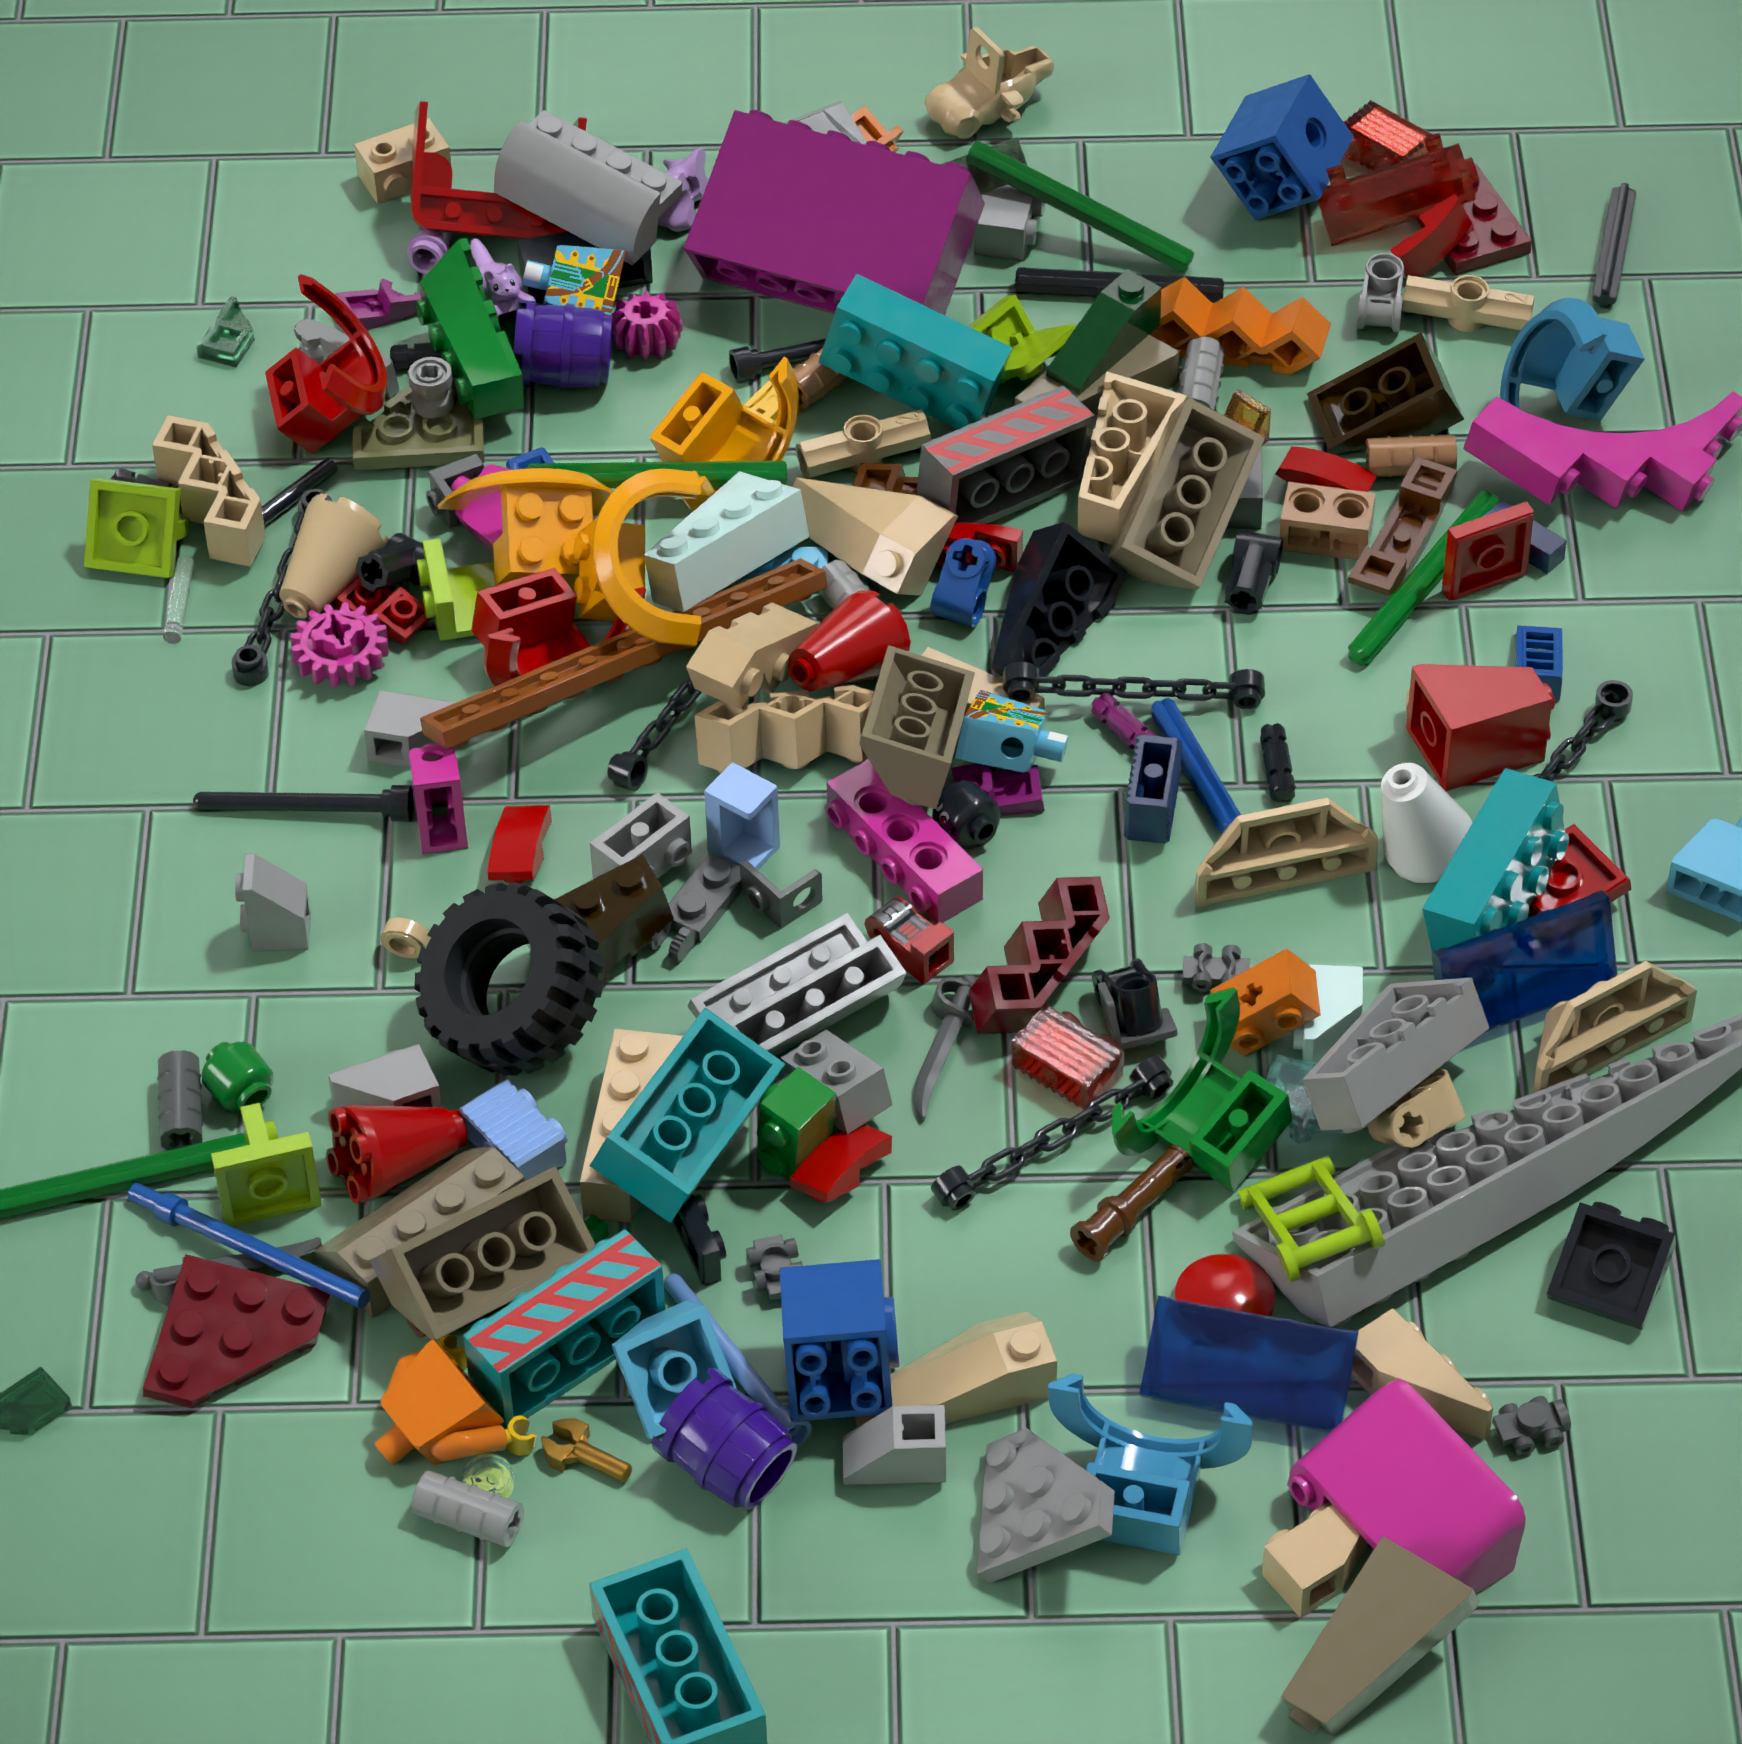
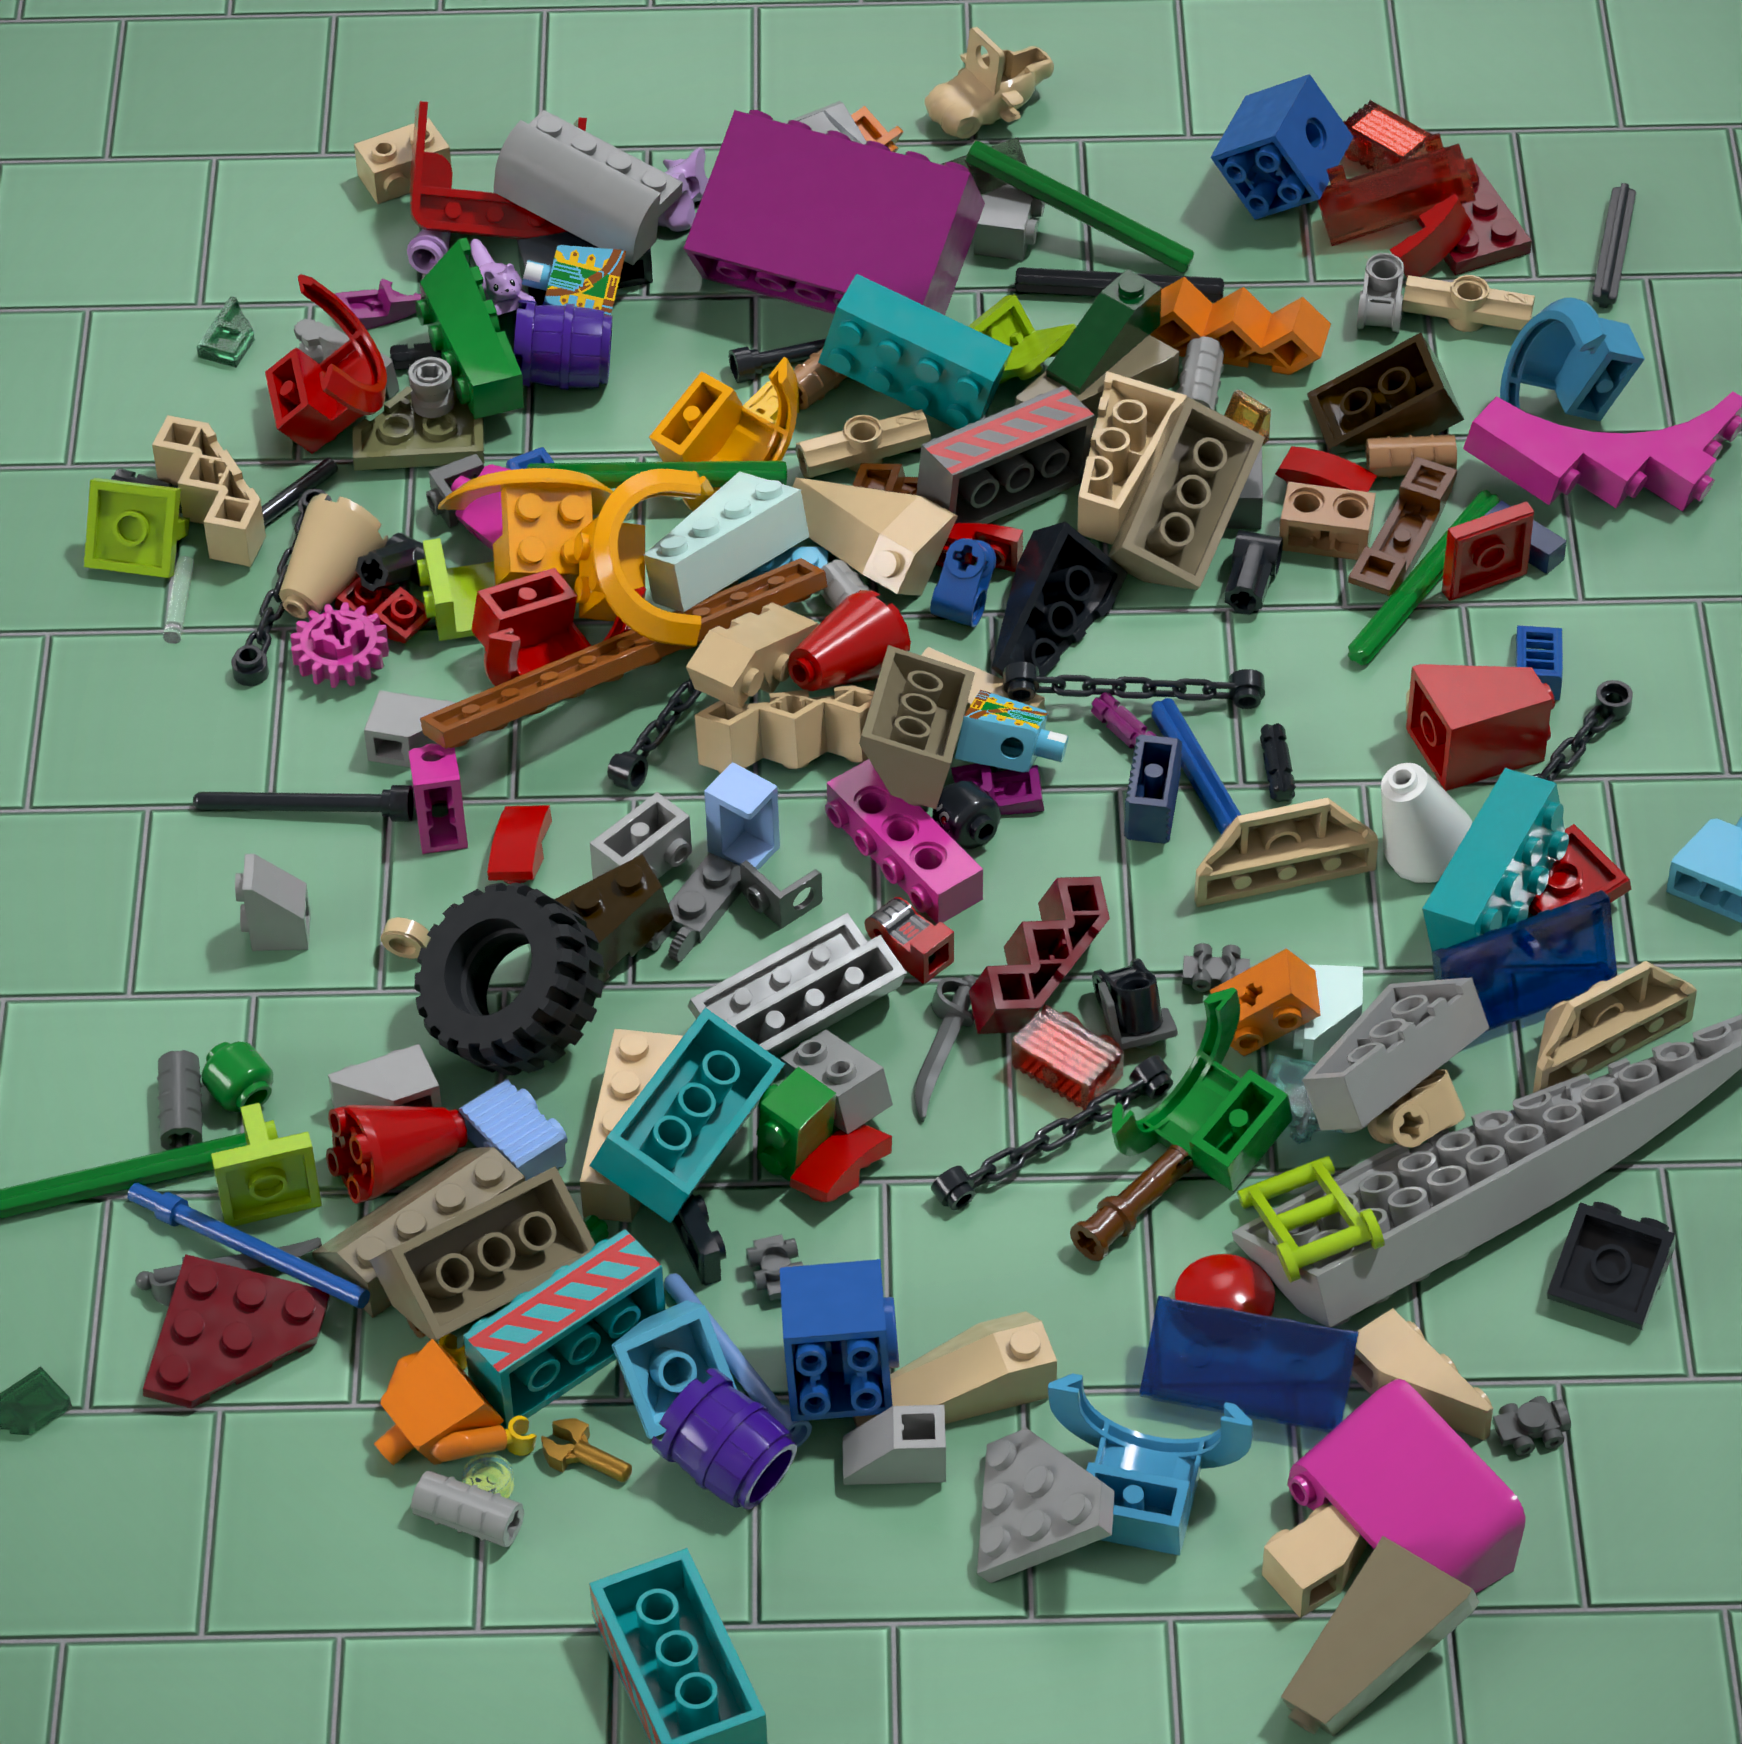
(646, 325): dark pink gear -> none

